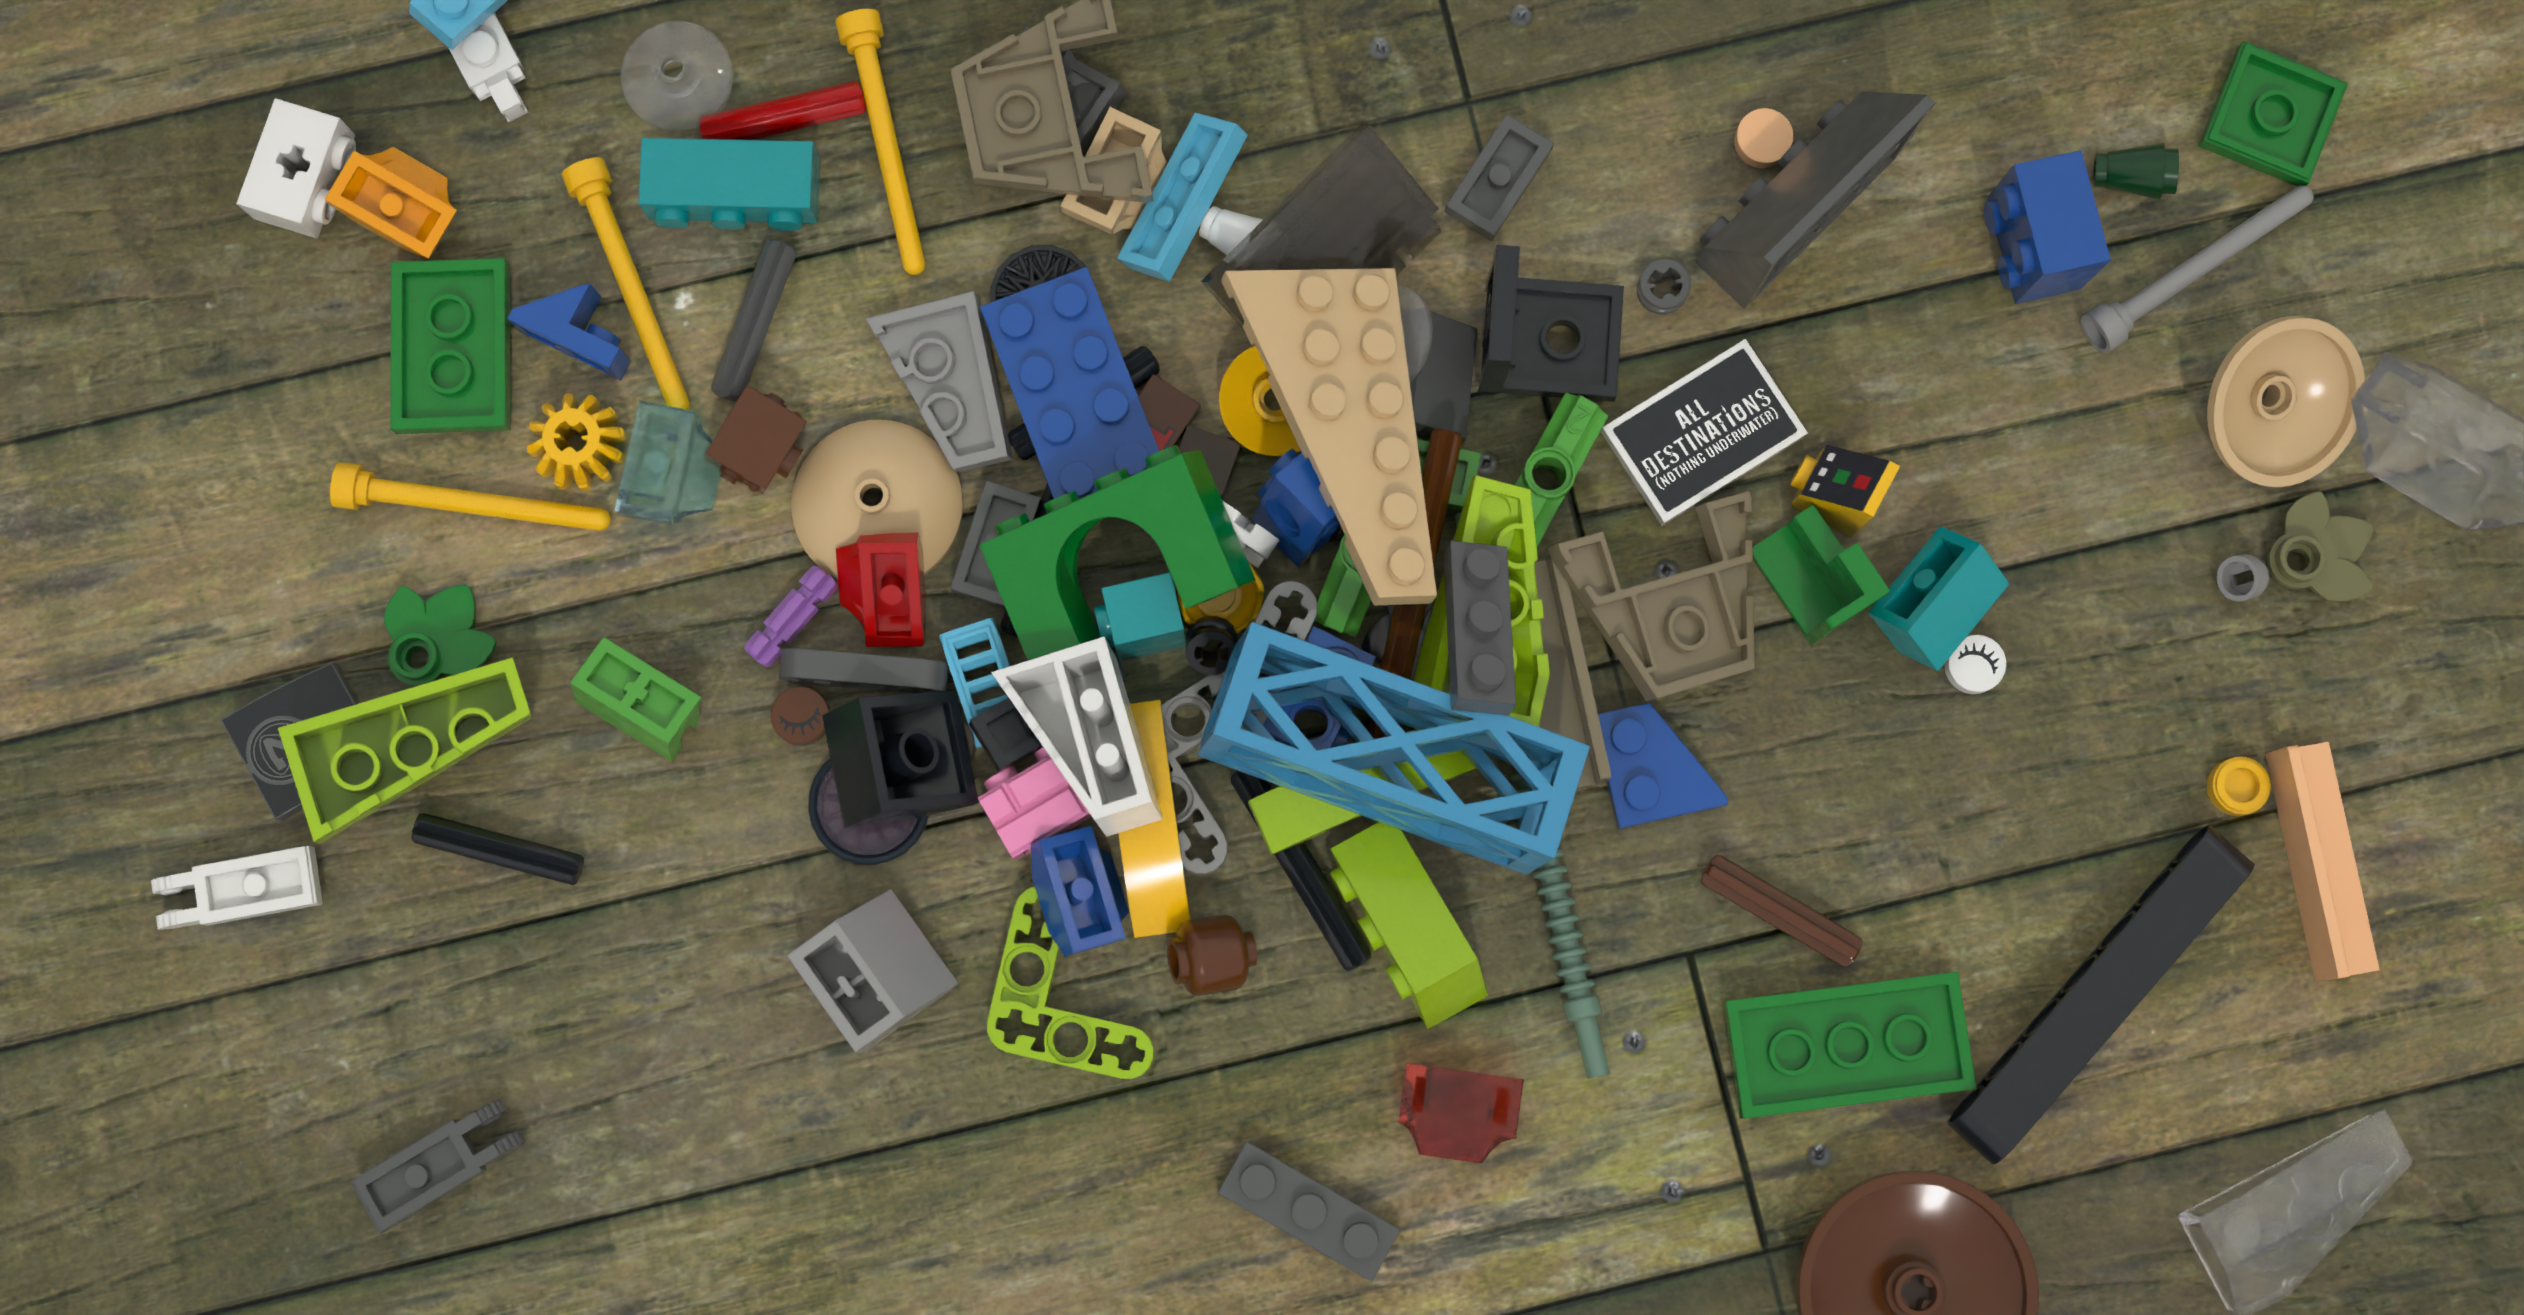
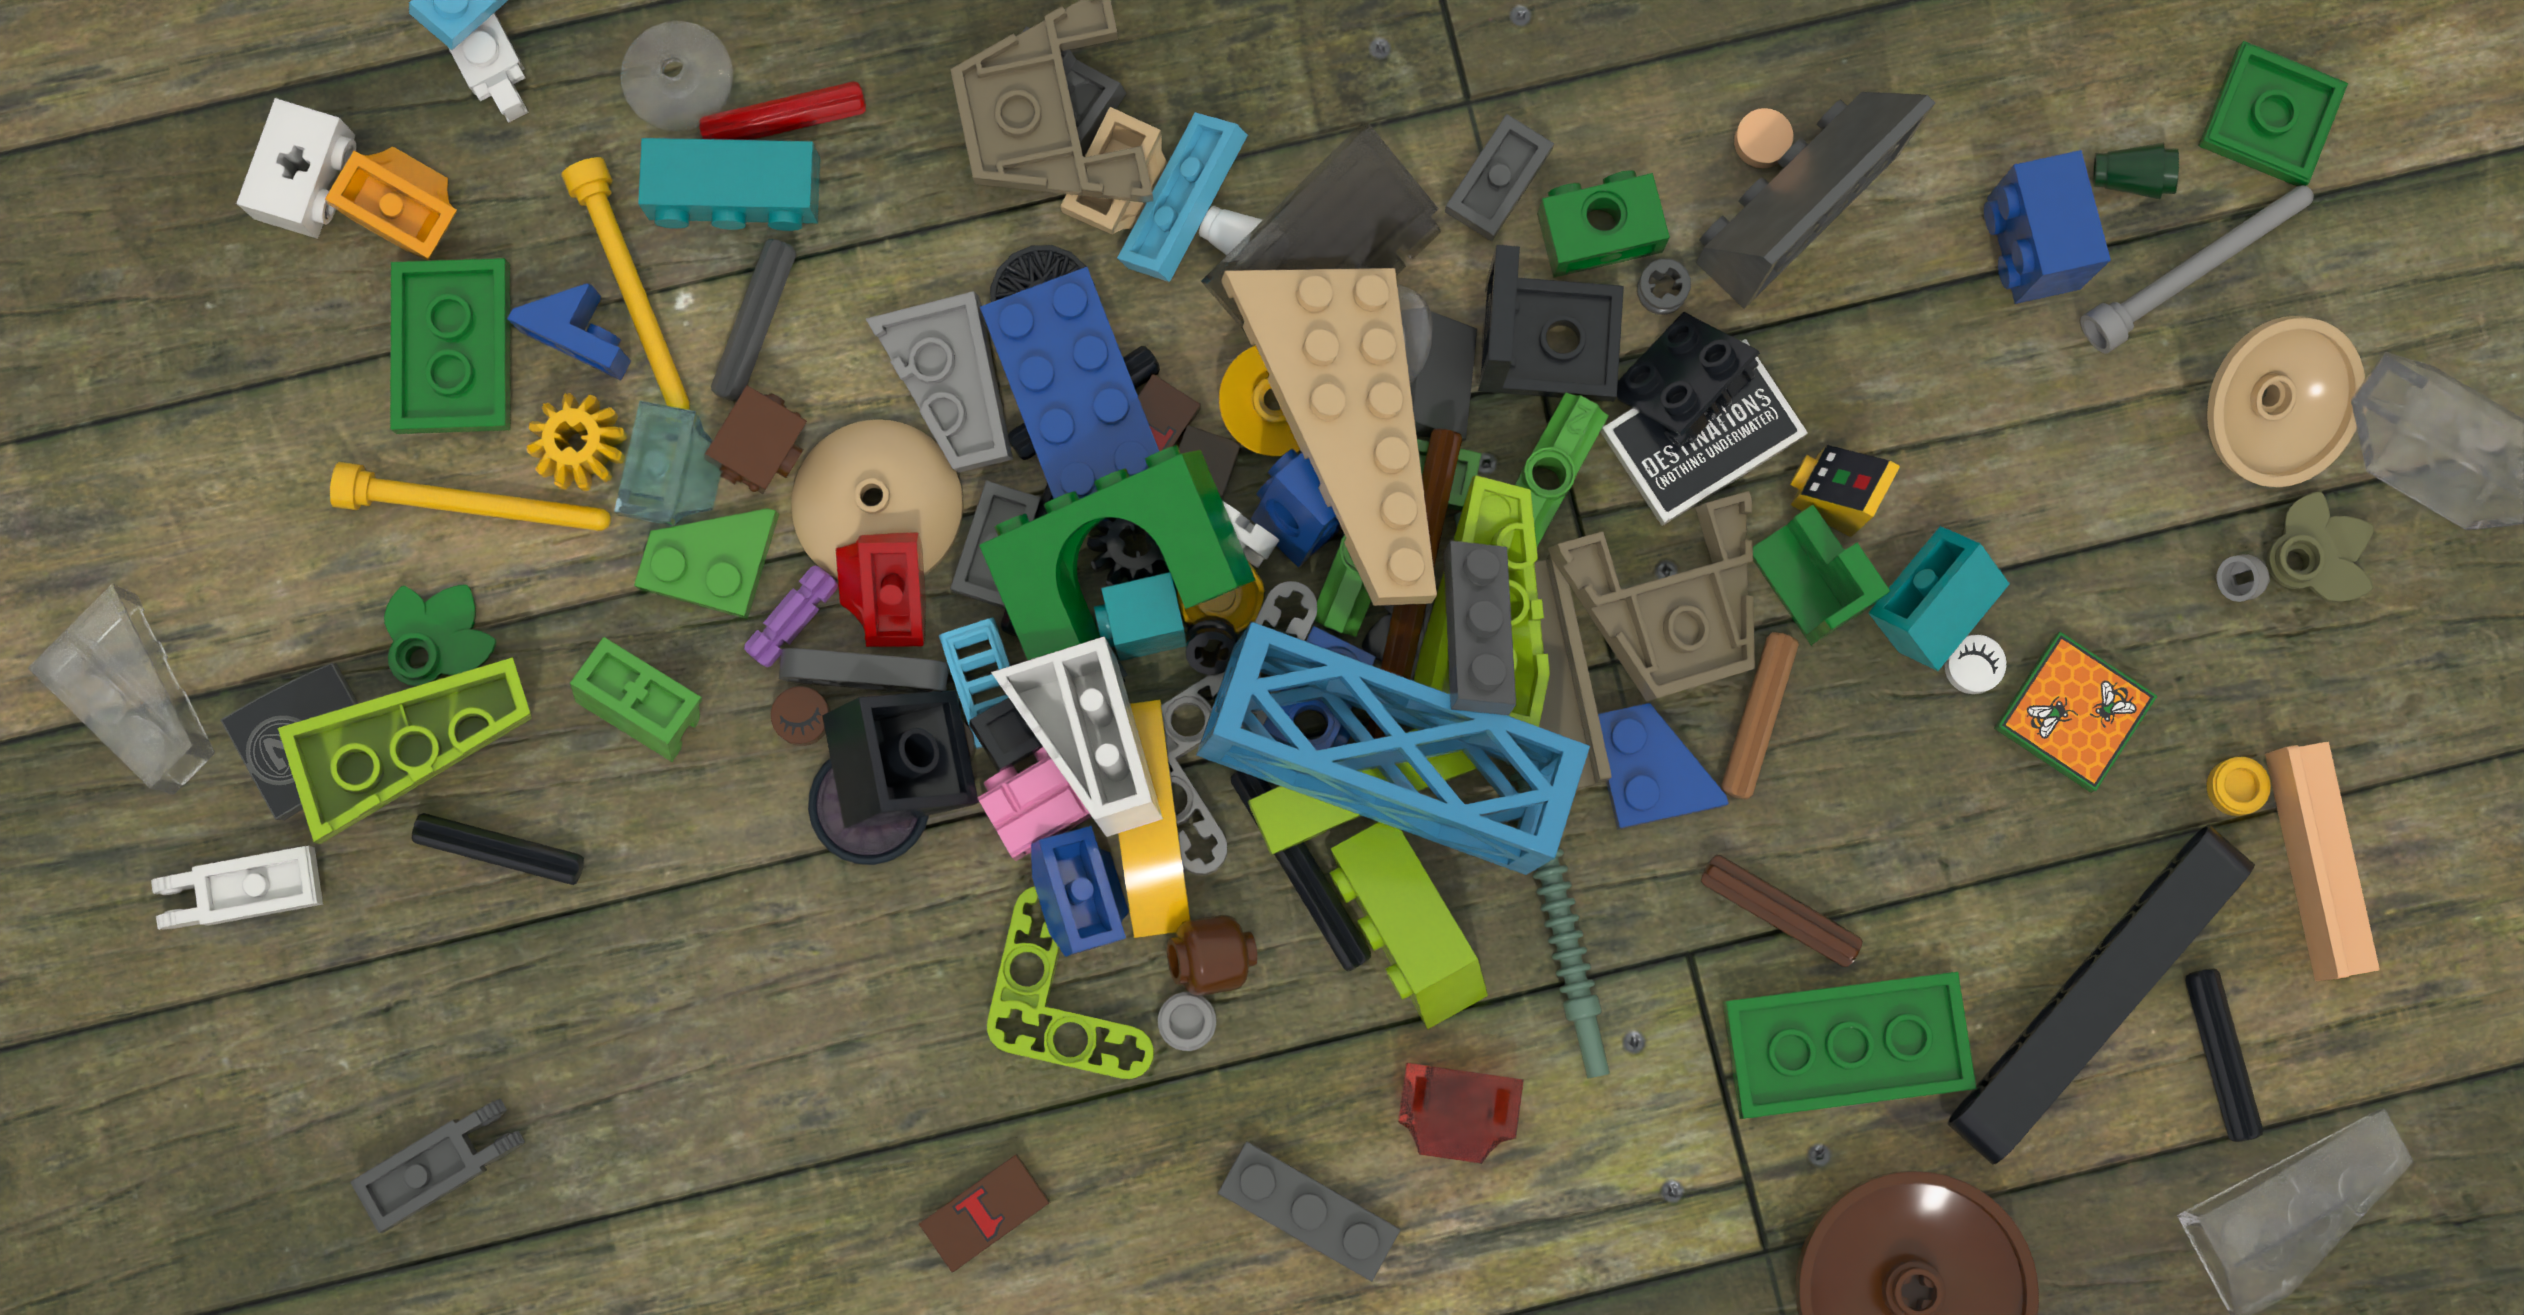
(124, 691): none -> clear wedge
(709, 561): none -> bright green wing
(861, 34): yellow piece -> none
(873, 970): light grey slope -> none
(984, 1213): none -> reddish brown tile
(1116, 552): none -> black gear
(1187, 1021): none -> light grey tile
(1578, 246): none -> green brick
(1686, 375): none -> black hinge
(1759, 715): none -> medium nougat axle
(2075, 712): none -> tile
(2224, 1055): none -> black axle

